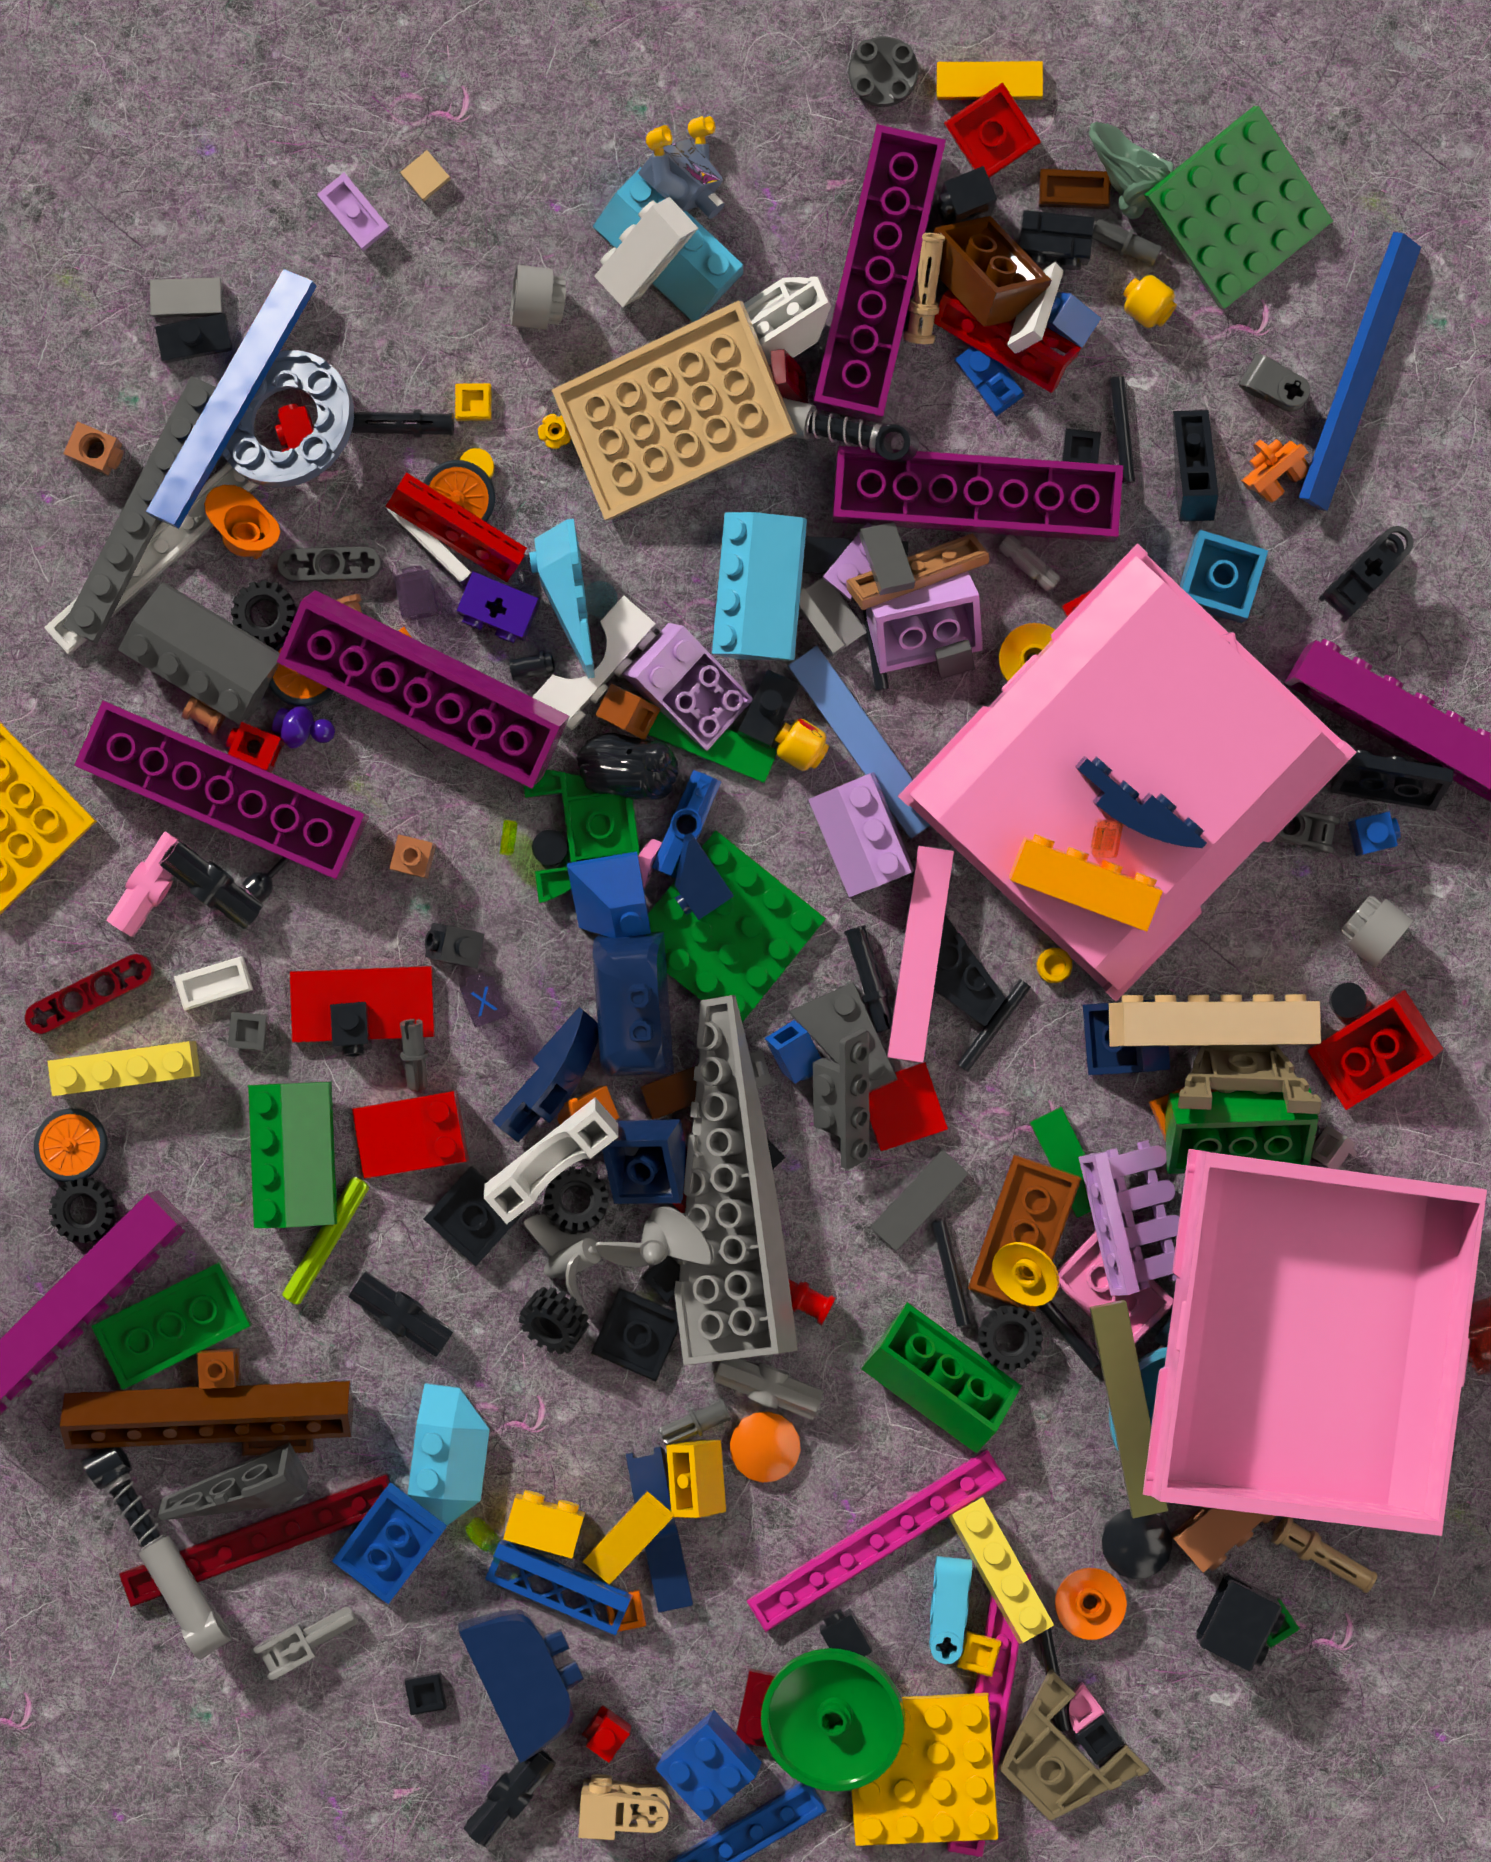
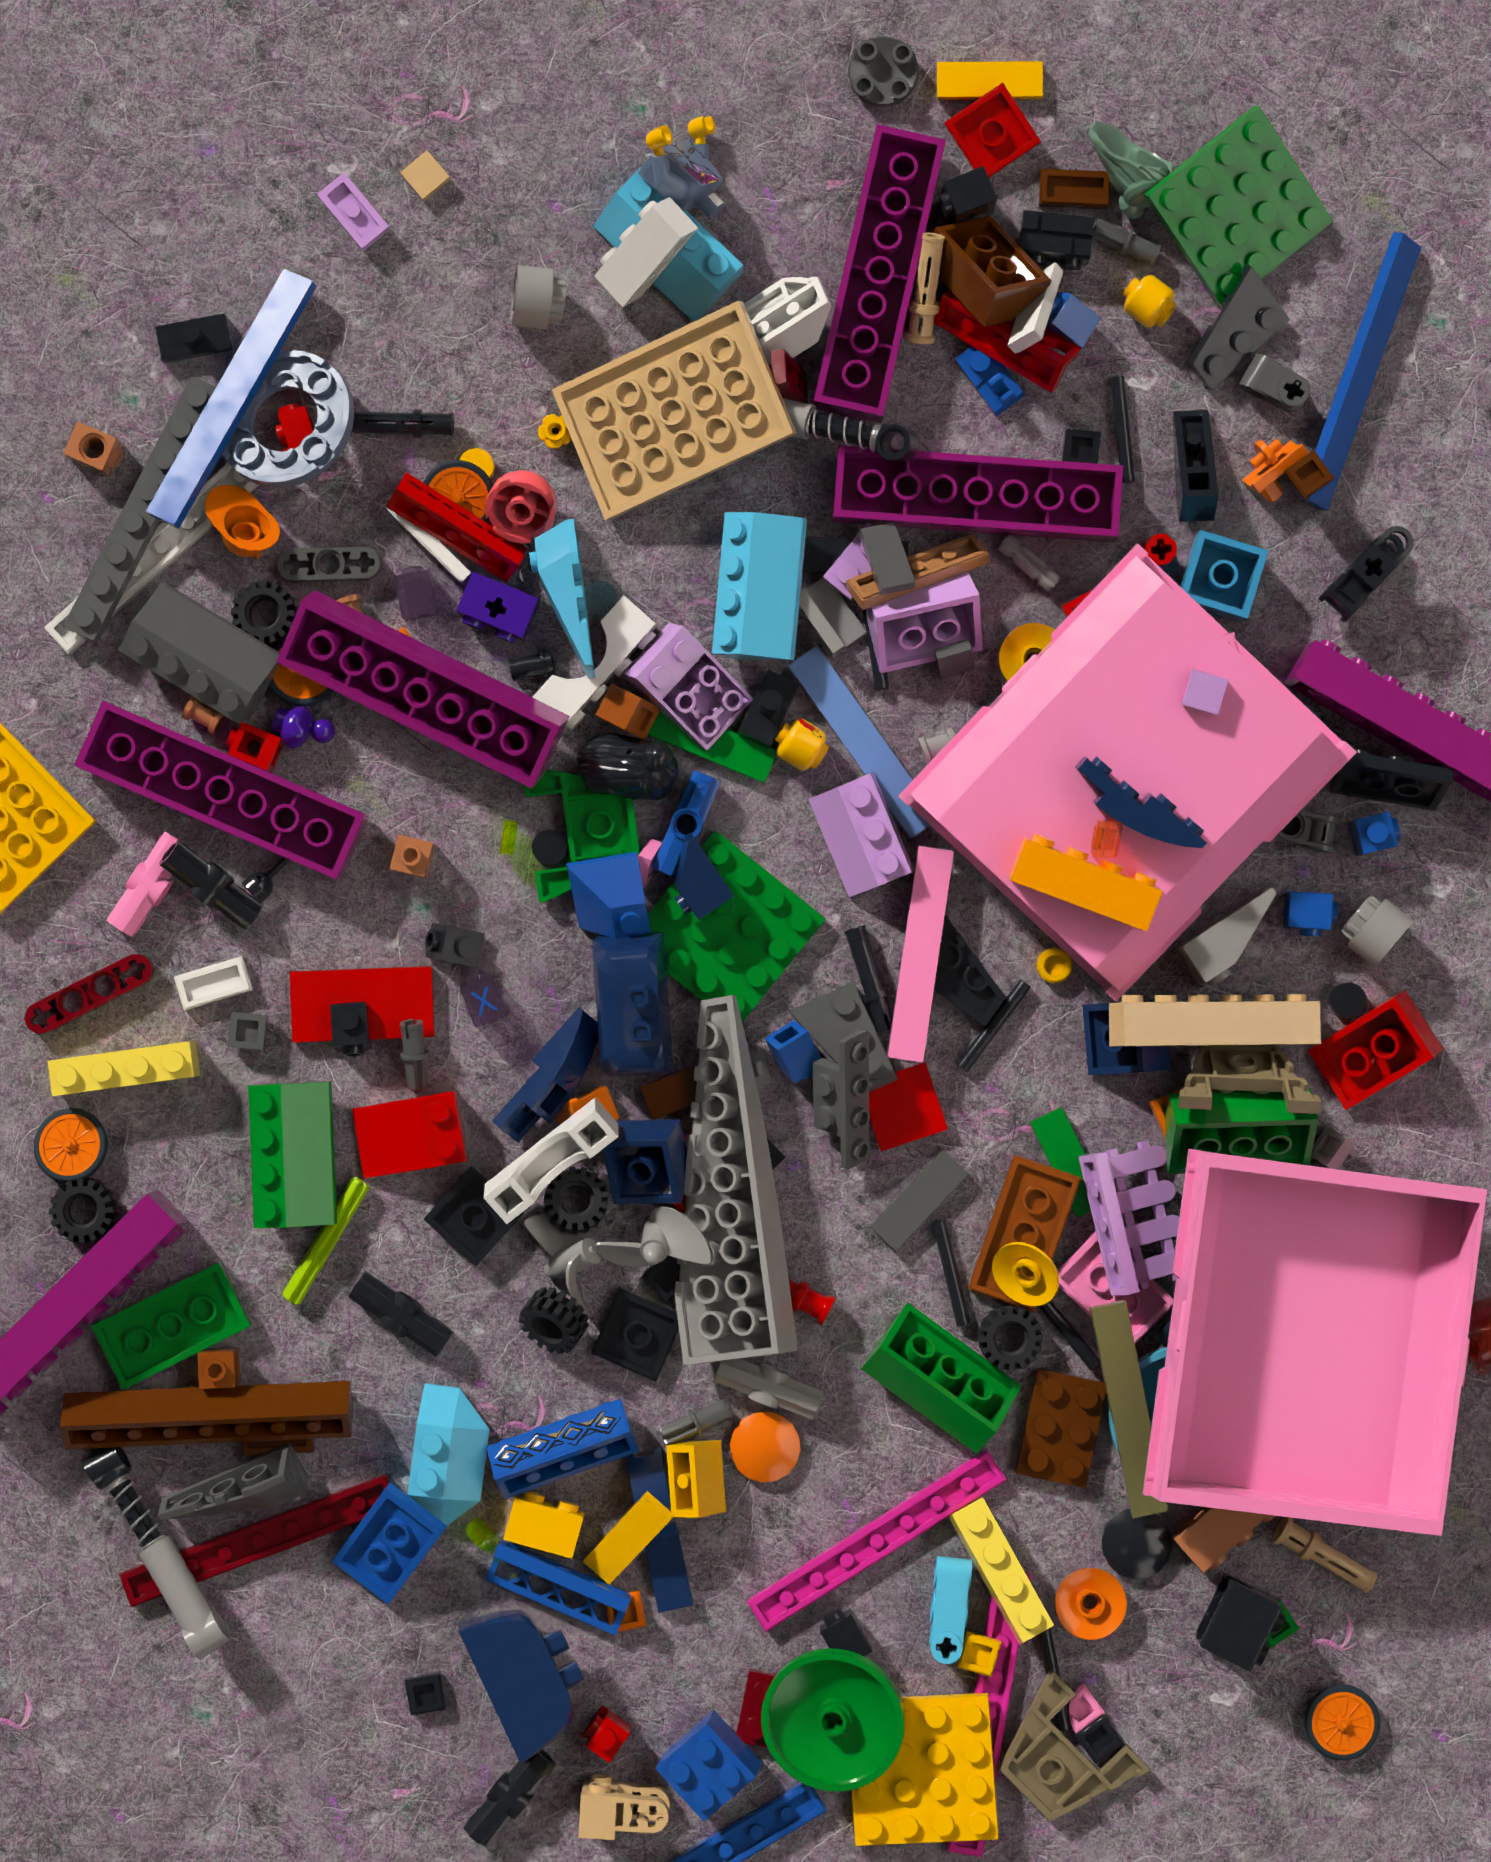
(186, 297): light grey tile -> none
(297, 1644): light grey connector -> none
(473, 402): yellow tile -> none
(521, 506): none -> coral cylinder
(562, 1449): none -> blue brick
(932, 746): none -> light grey bush
(1061, 1428): none -> reddish brown plate
(1164, 541): none -> red bush
(1204, 691): none -> lavender tile
(1221, 943): none -> light grey slope
(1242, 327): none -> black wing
(1308, 475): none -> reddish brown tile
(1309, 912): none -> blue brick
(1342, 1722): none -> orange wheel

